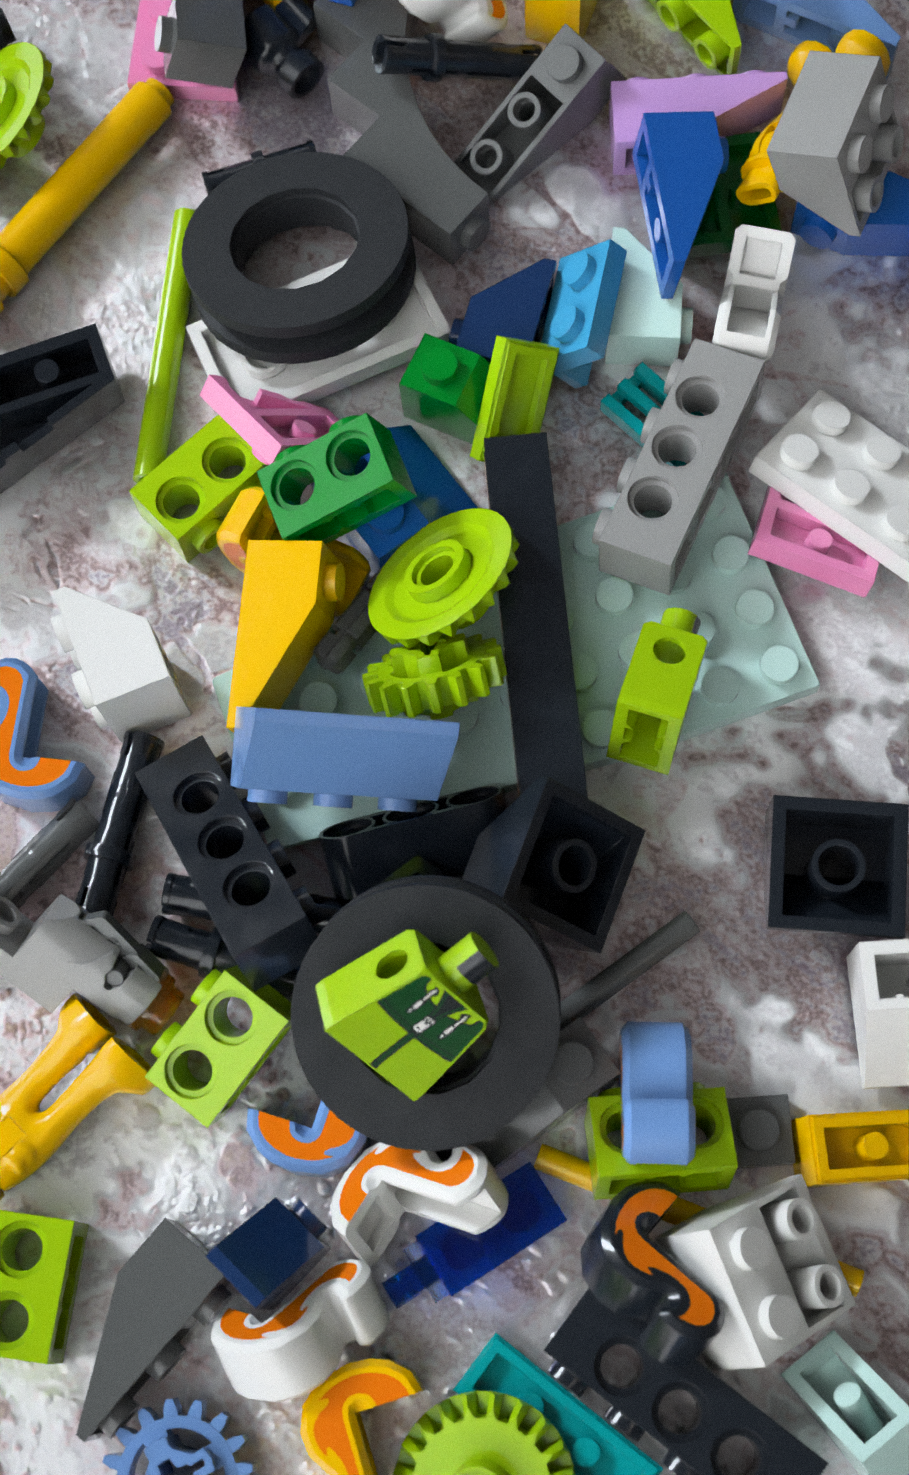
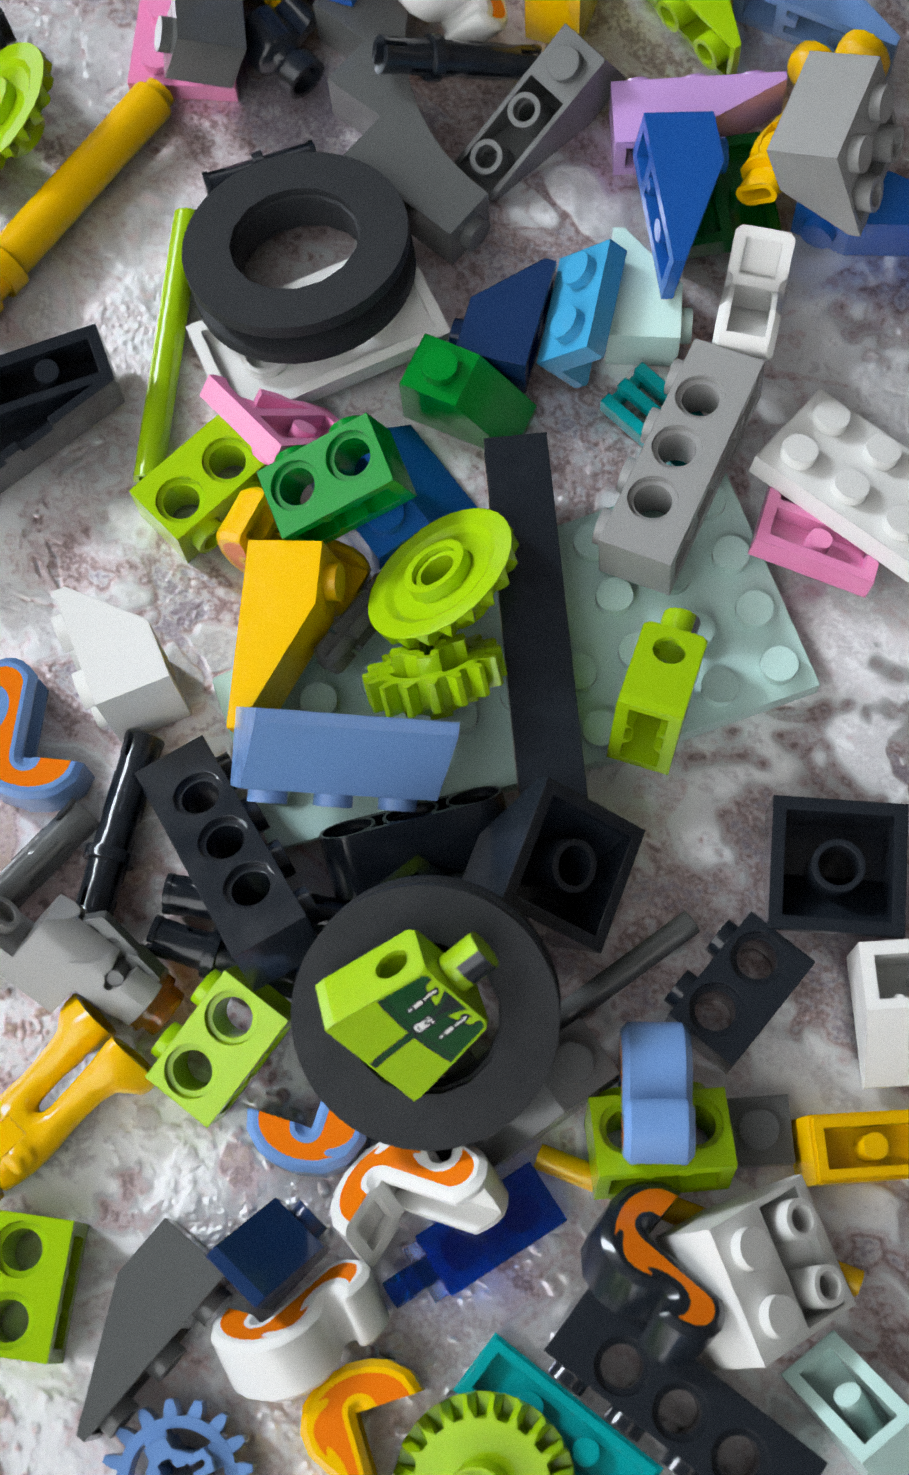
(514, 390): lime tile -> none
(747, 999): none -> black brick

